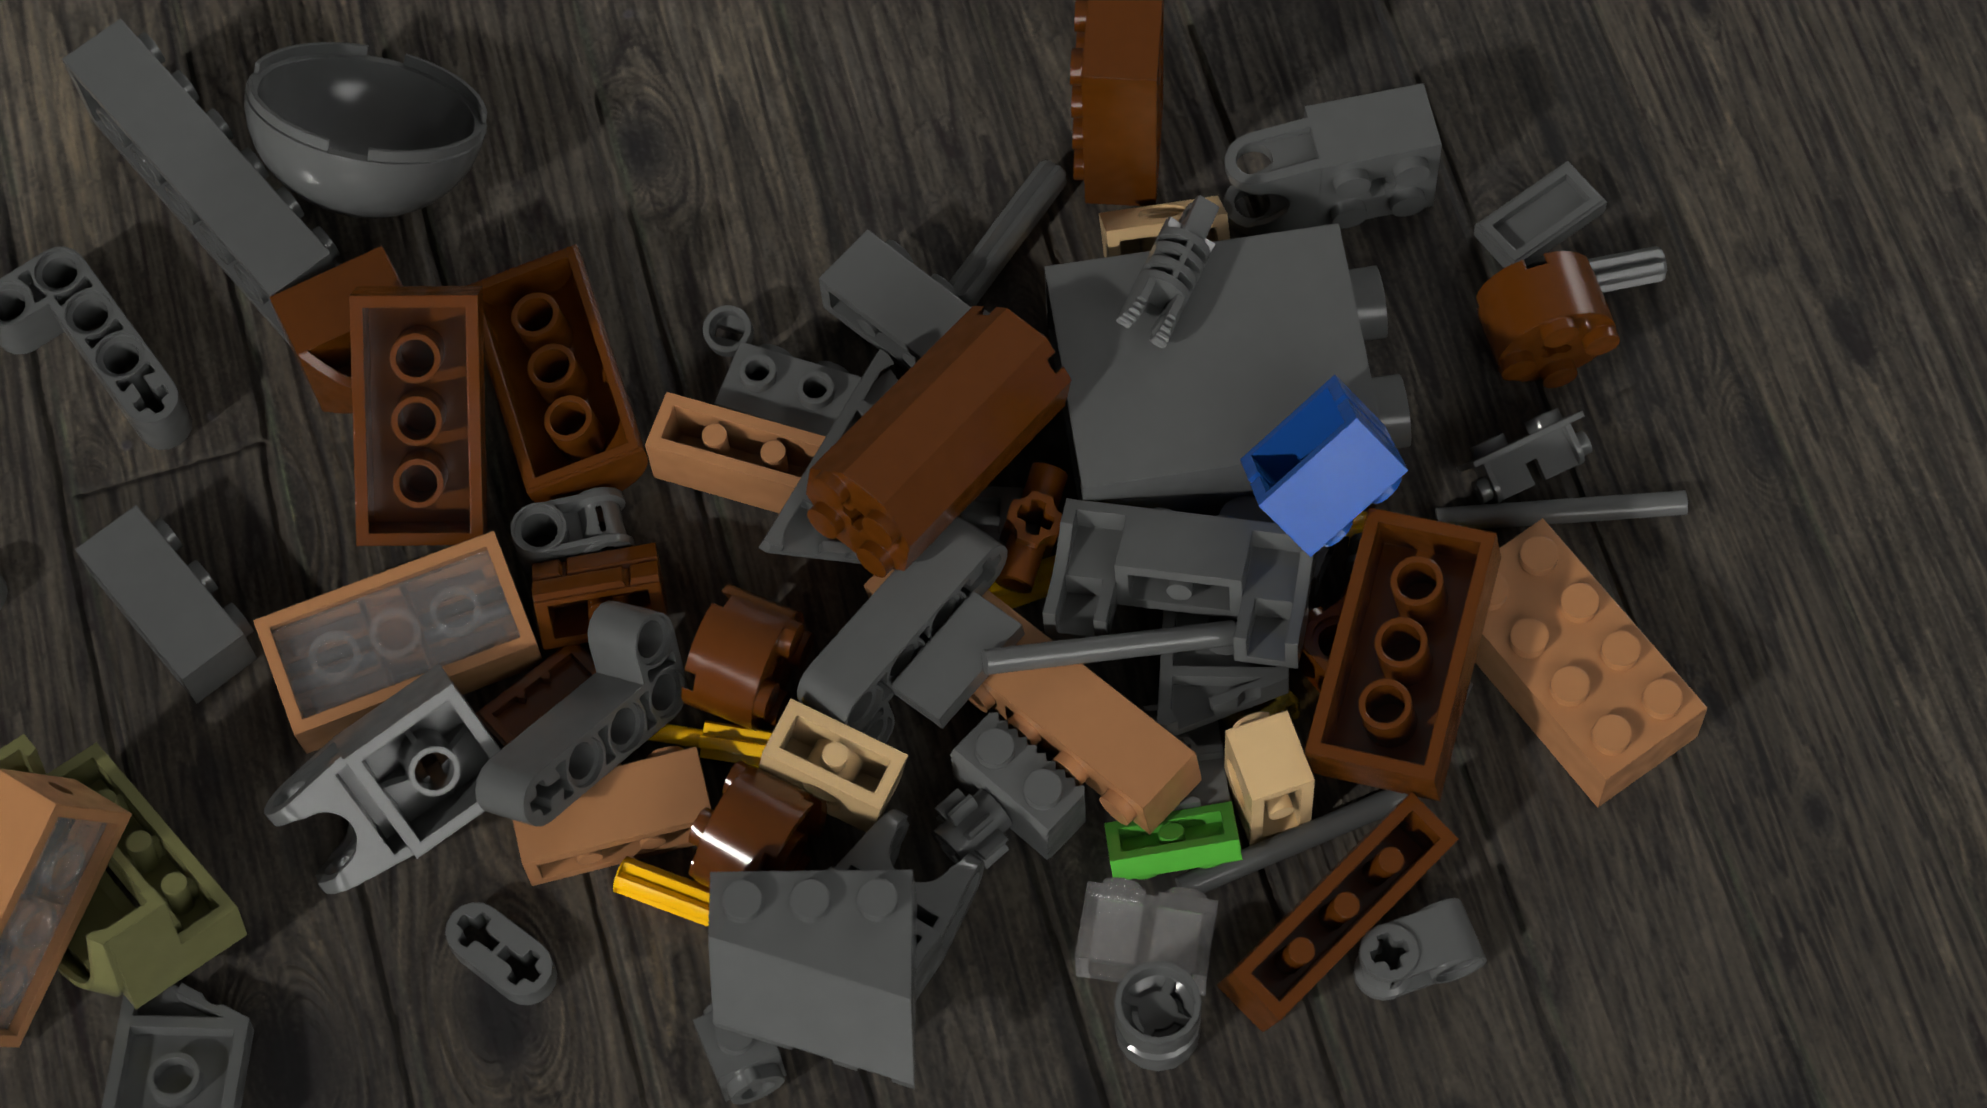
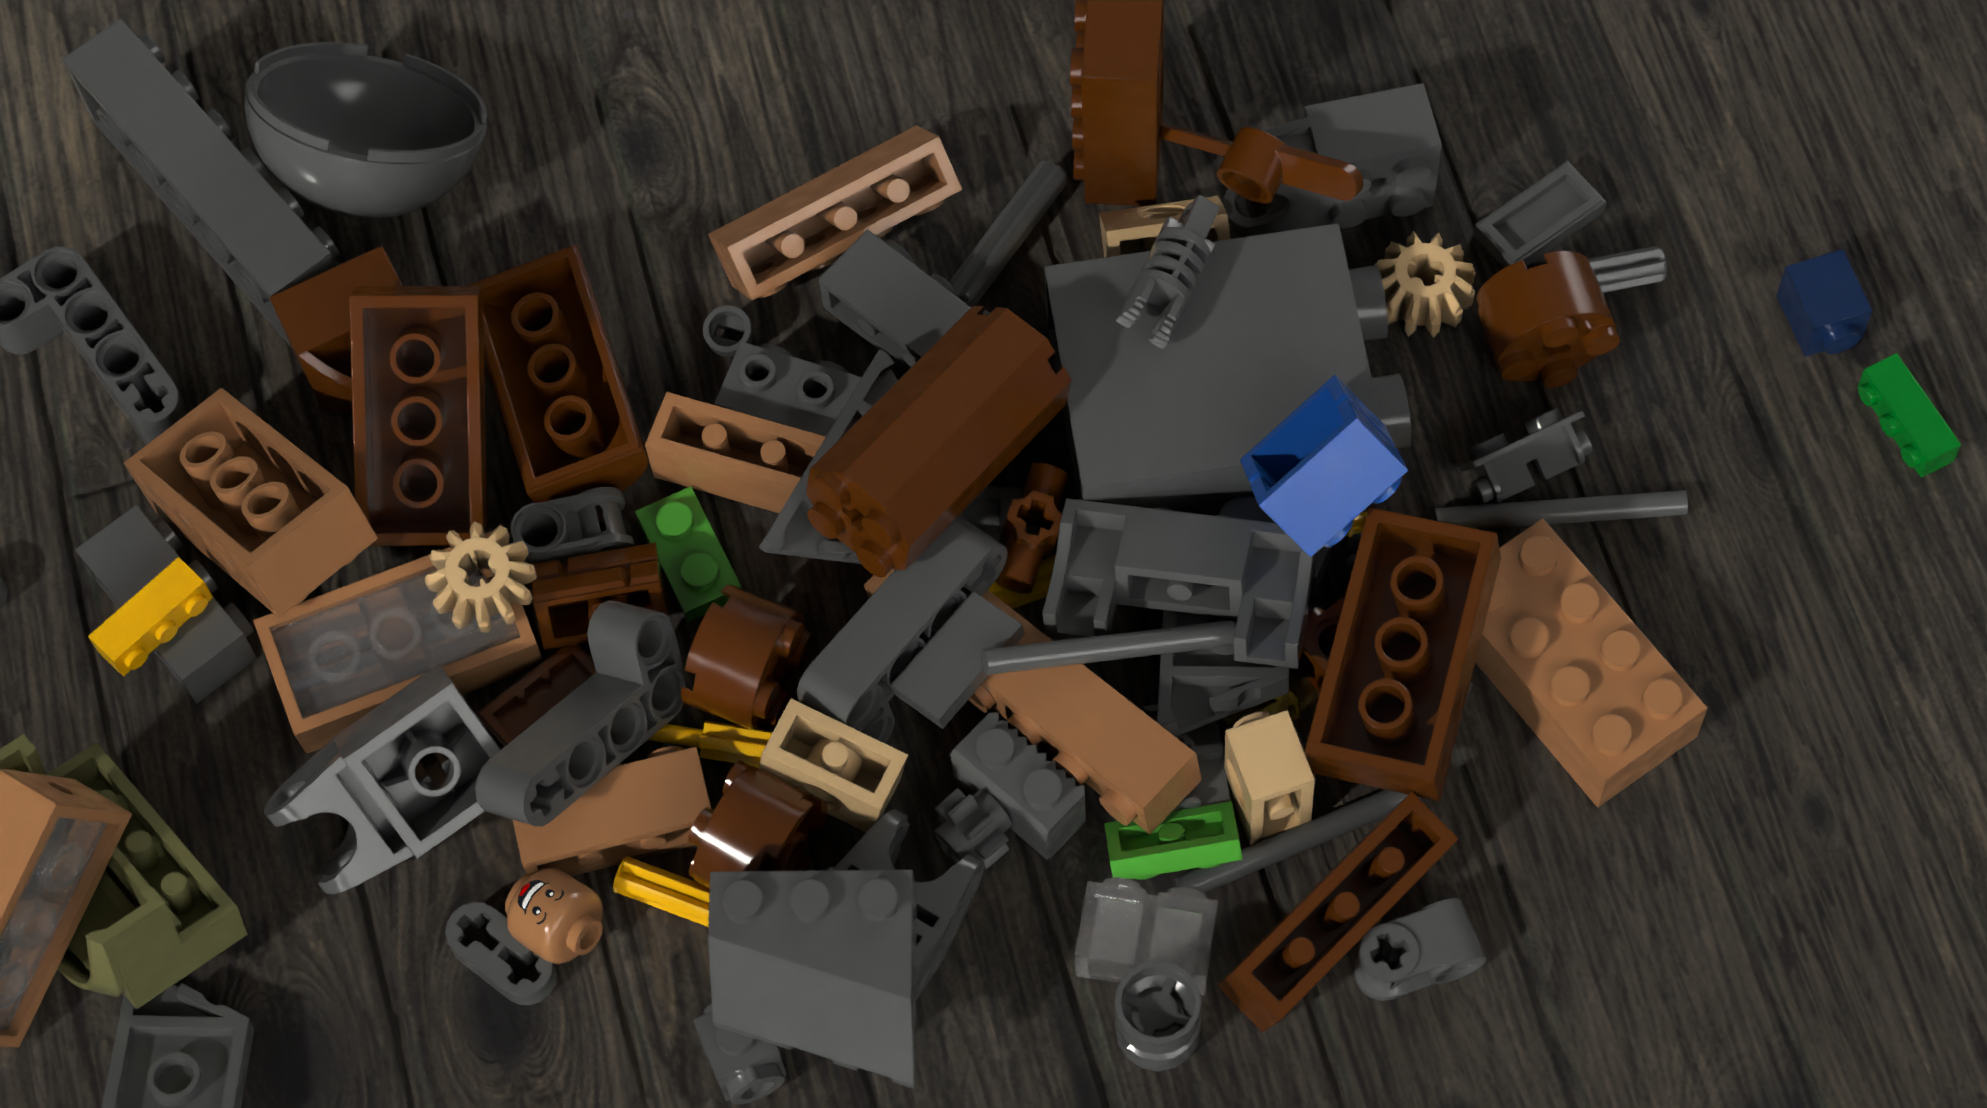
(151, 617): none -> yellow piece
(251, 501): none -> medium nougat brick
(472, 555): none -> tan gear
(552, 915): none -> medium nougat head
(688, 552): none -> bright green plate
(833, 210): none -> medium nougat brick
(1261, 162): none -> reddish brown piece
(1445, 280): none -> tan gear
(1824, 304): none -> dark blue brick
(1908, 415): none -> green piece

